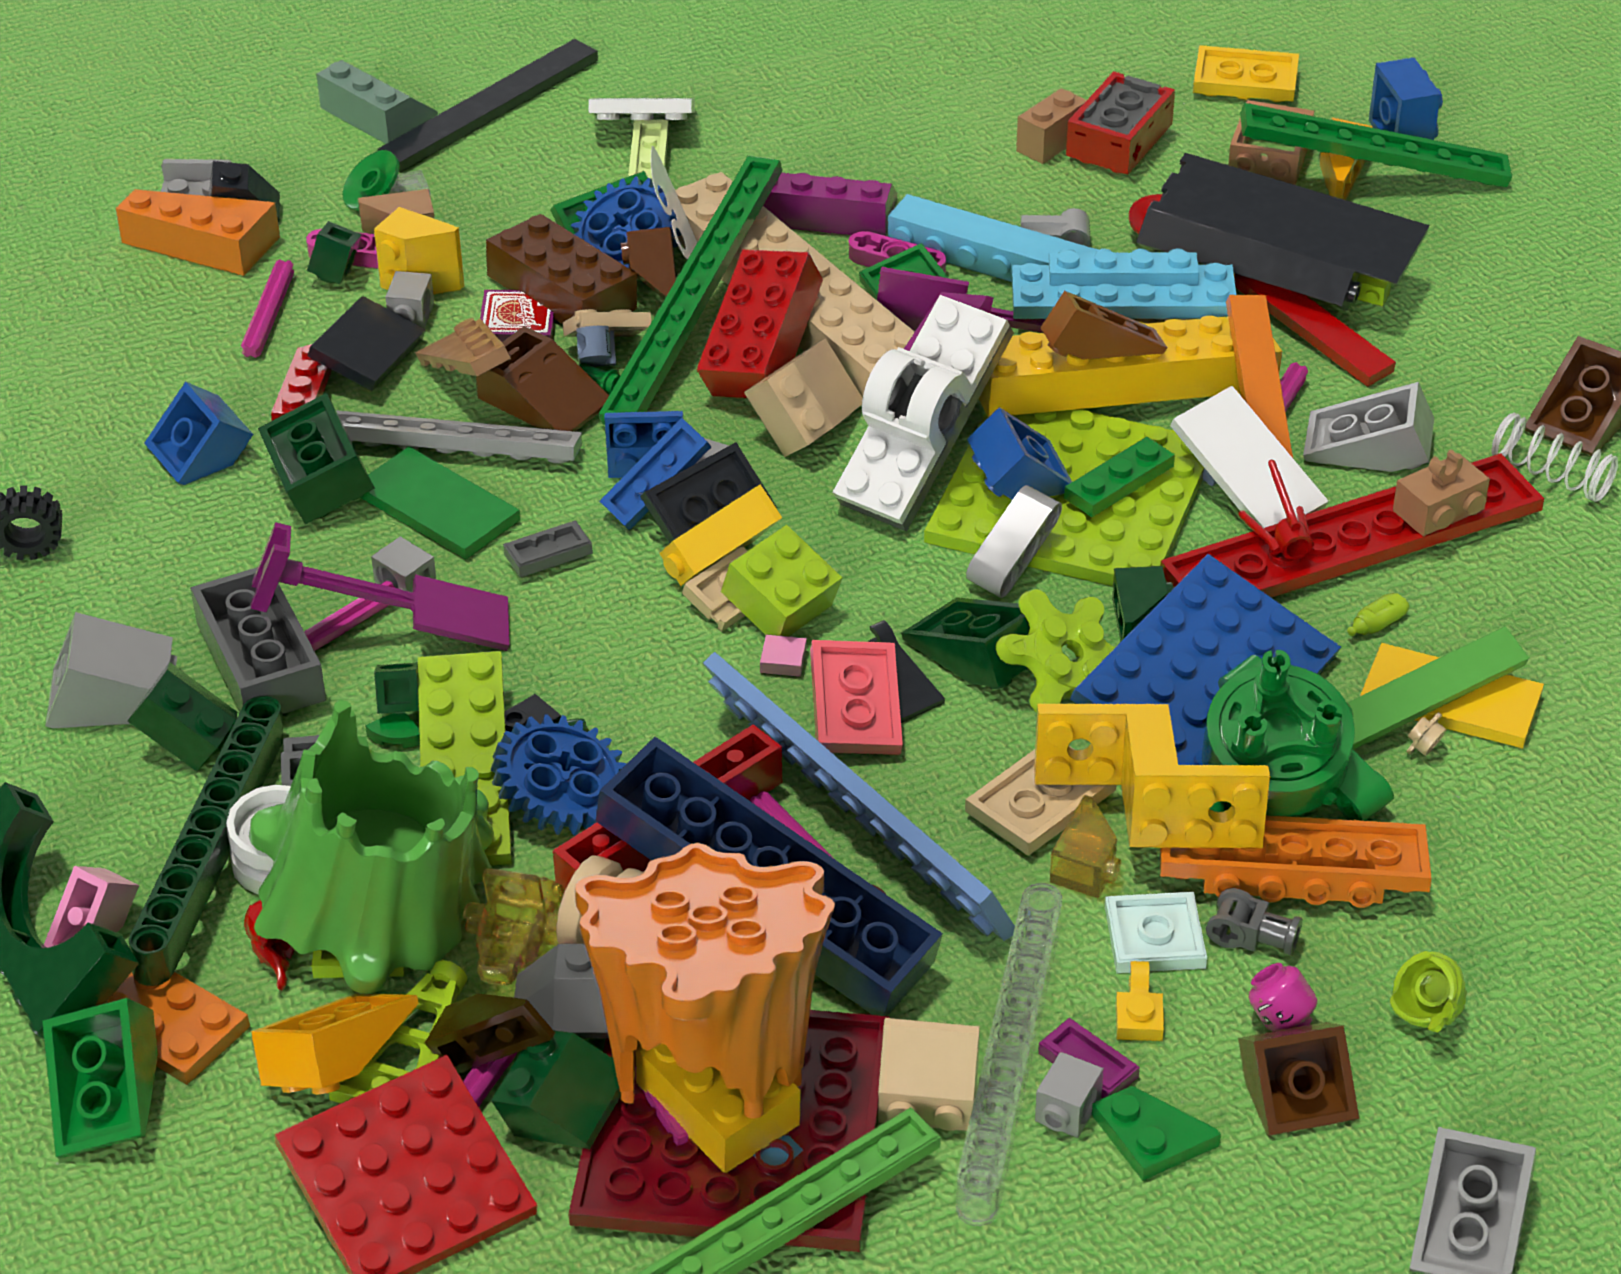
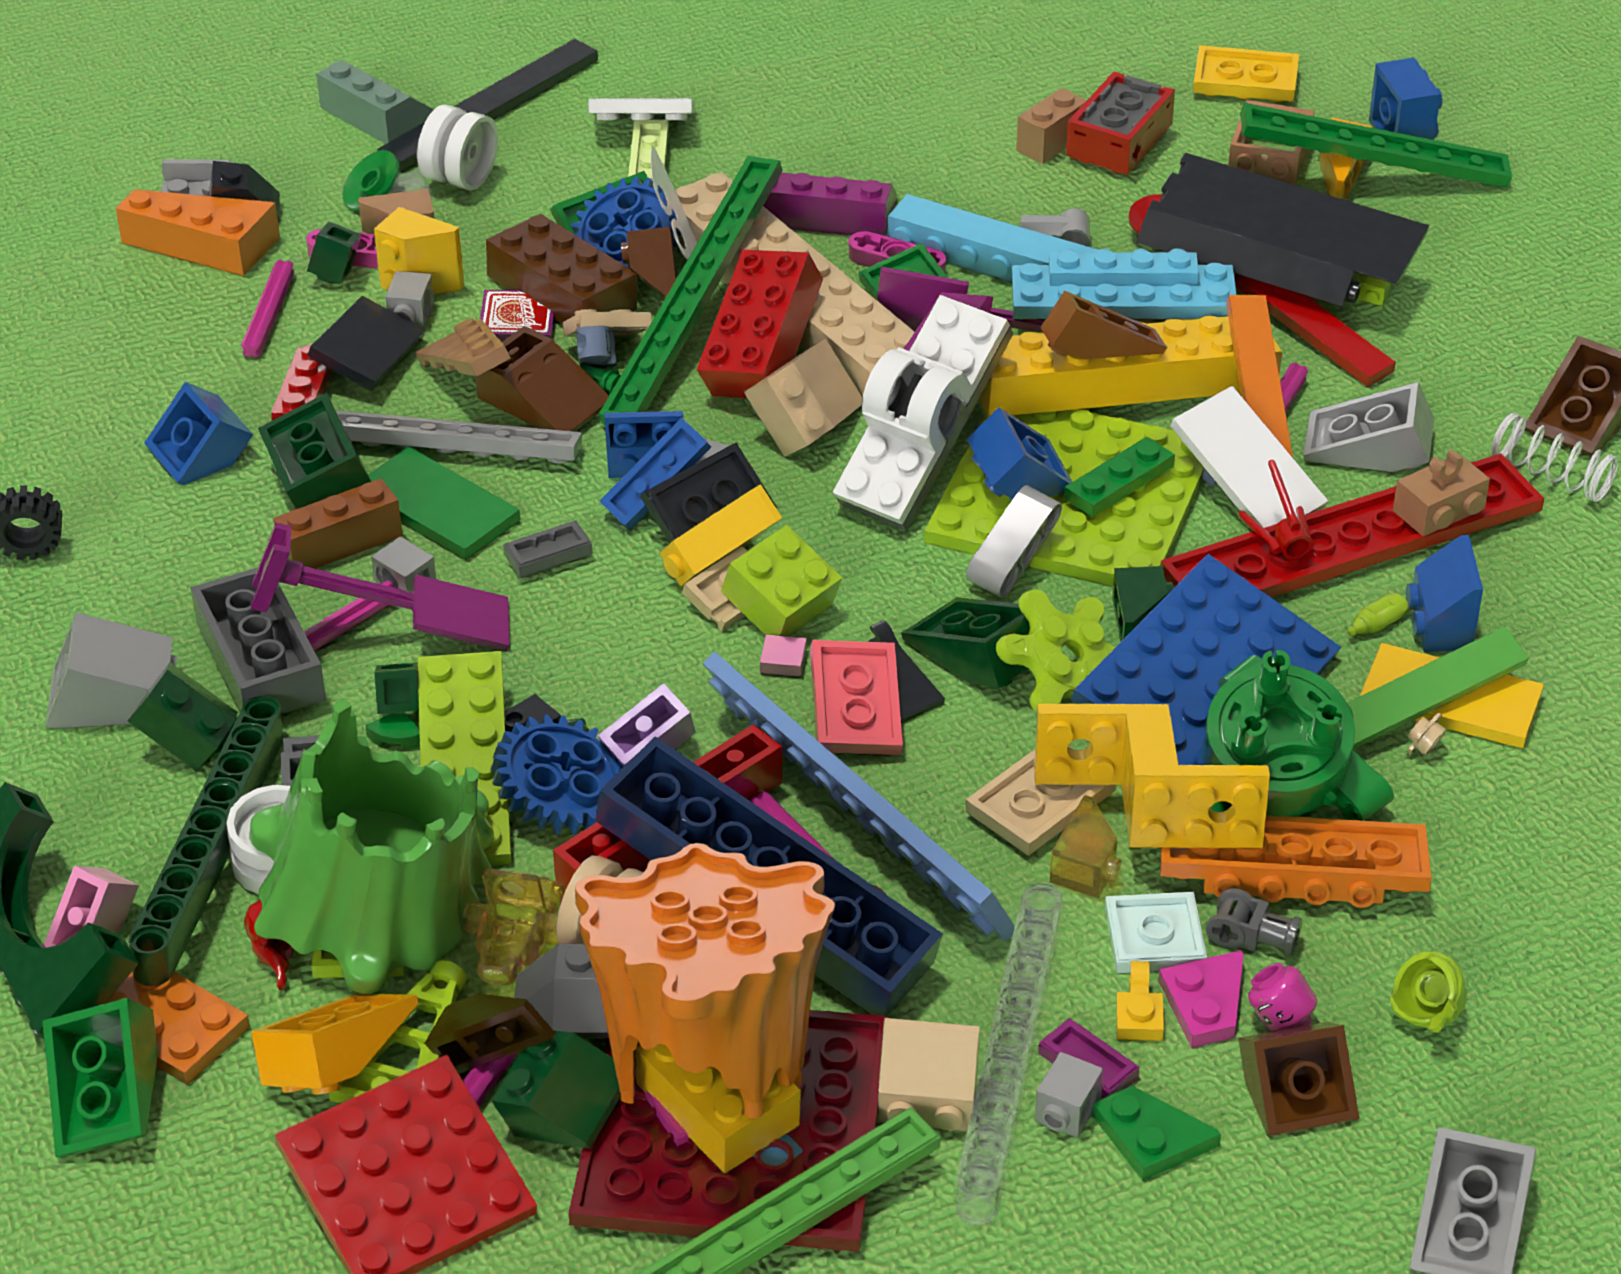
(343, 524): none -> dark orange brick
(457, 147): none -> white wheel
(656, 715): none -> medium lavender slope
(1205, 996): none -> dark pink wing
(1446, 597): none -> blue slope

